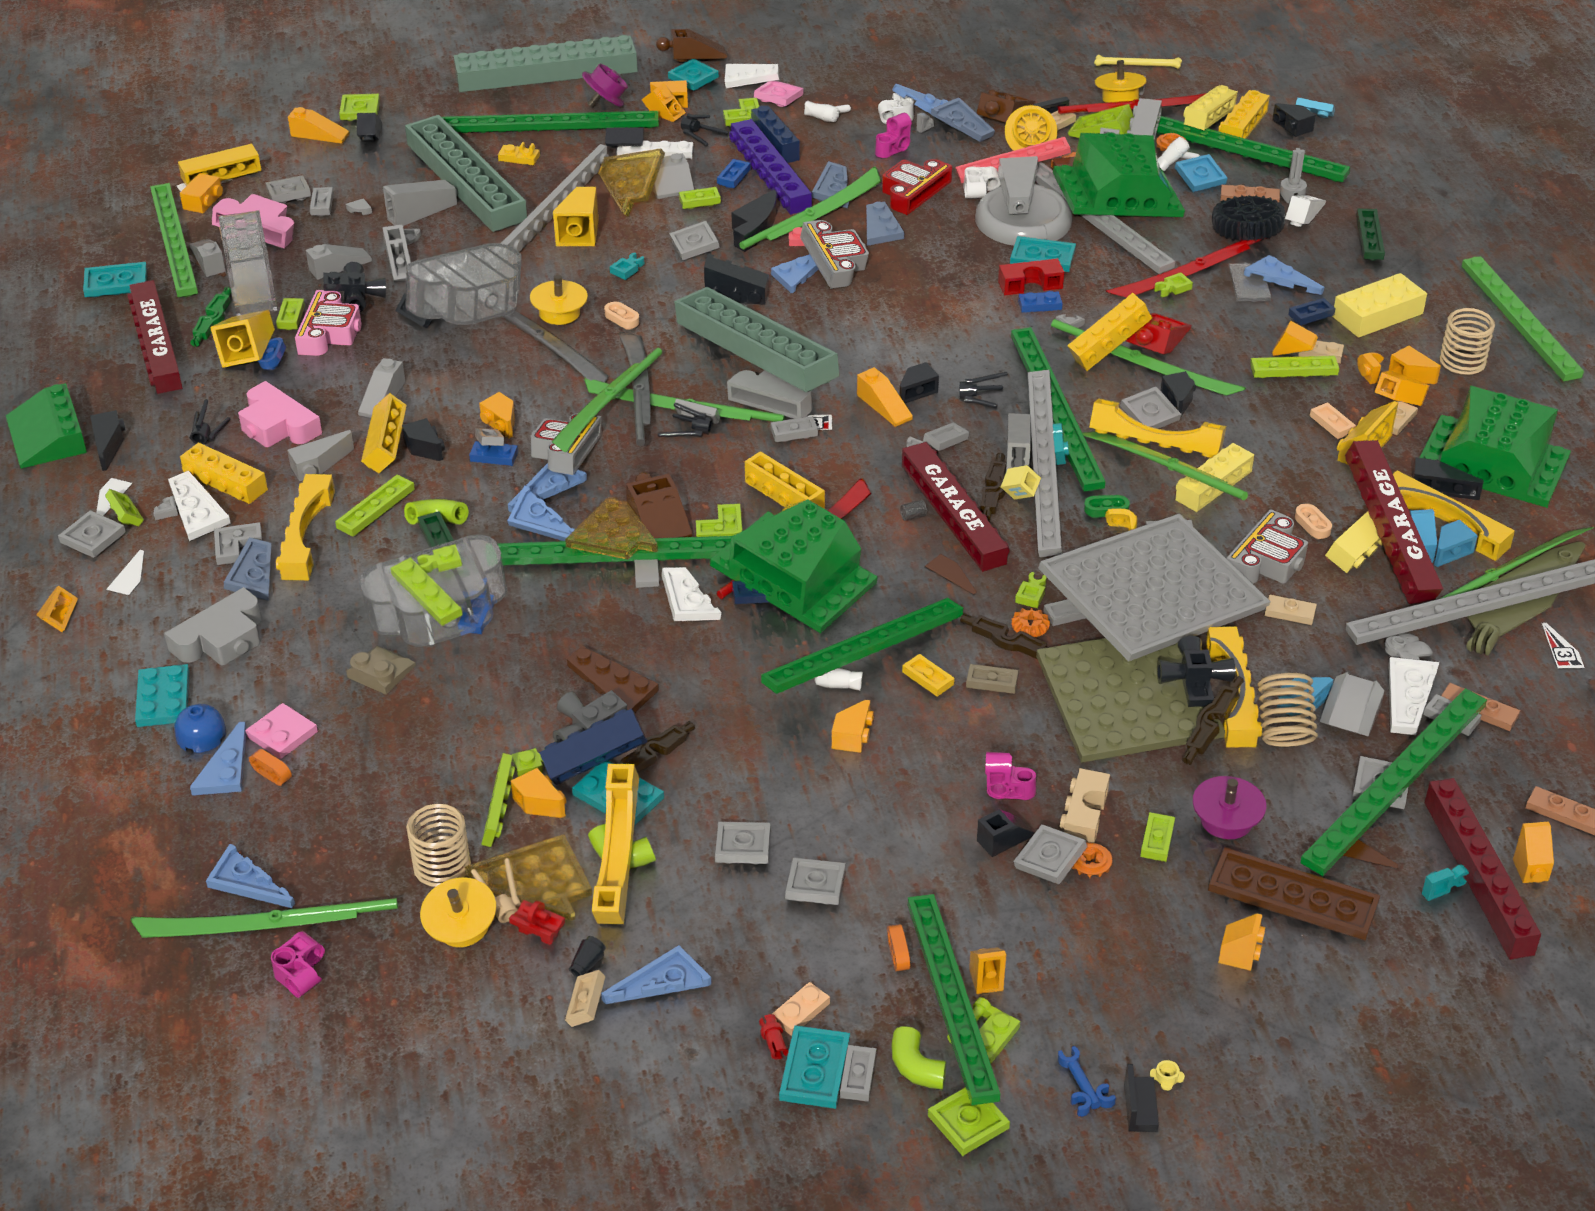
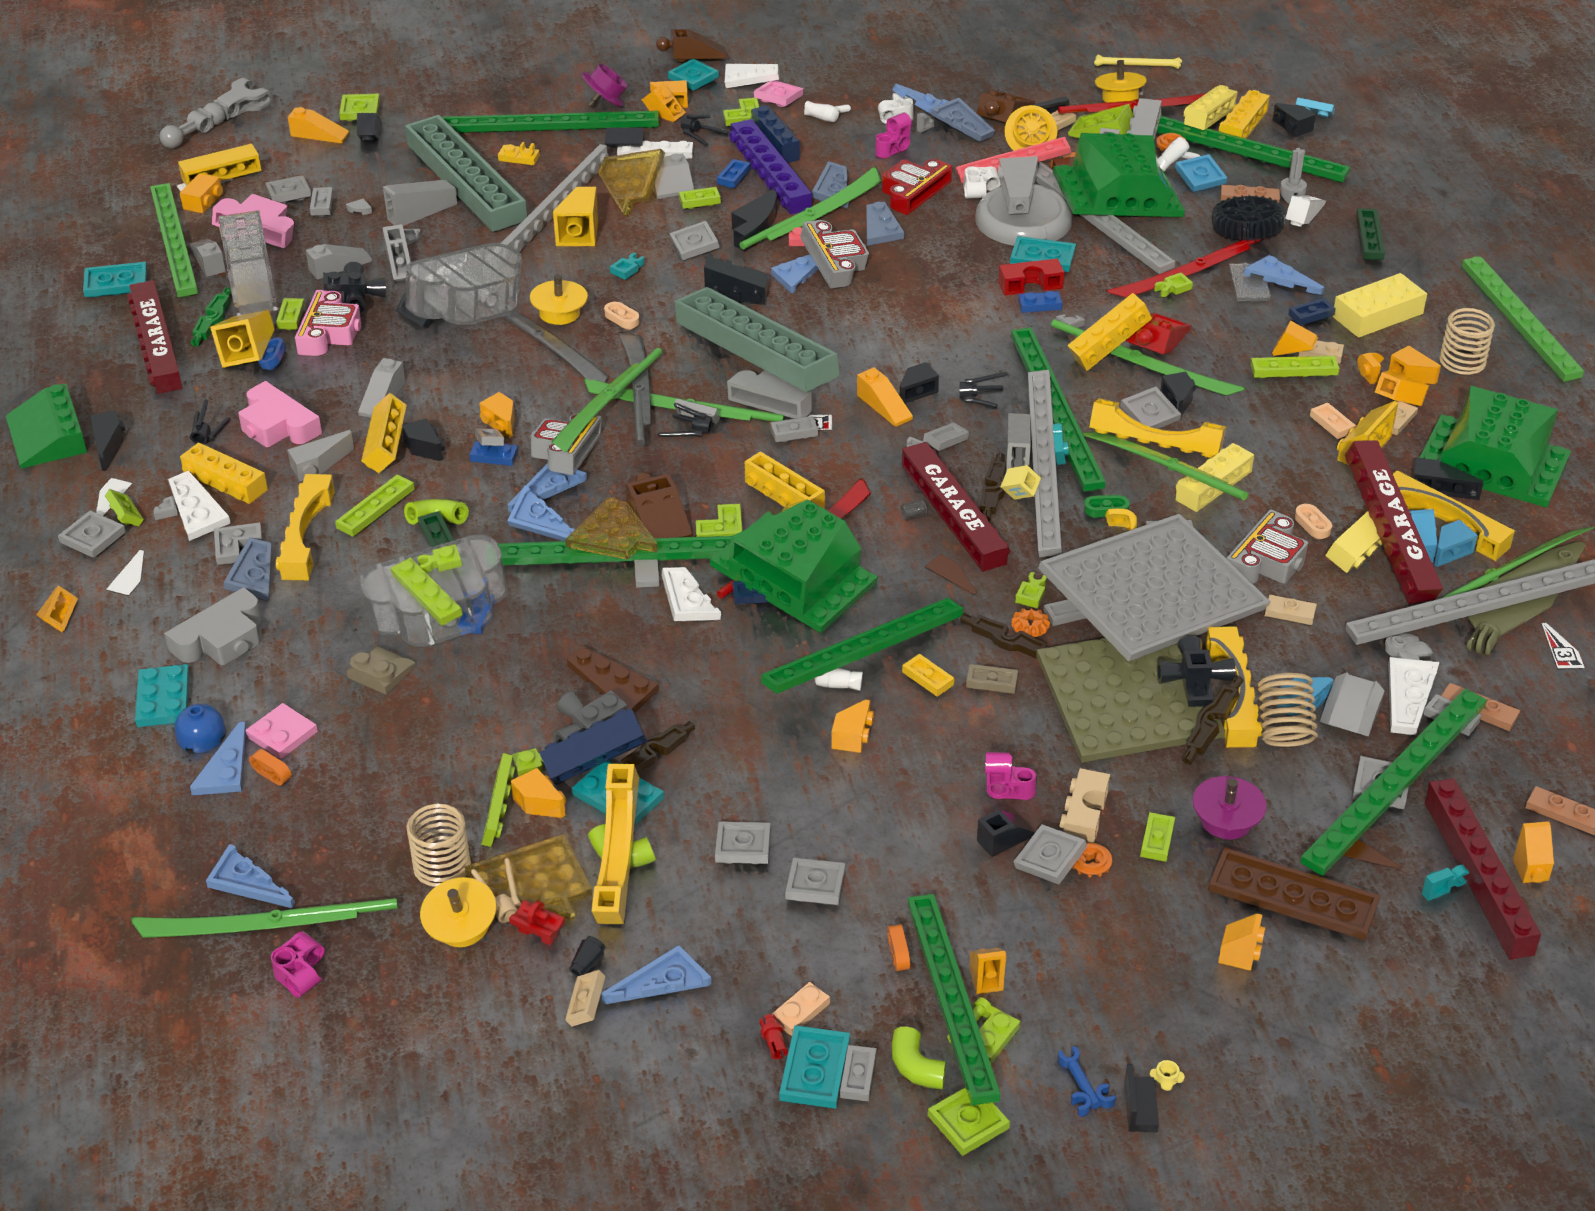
(229, 105): none -> light grey piece
(543, 63): sand green brick -> none

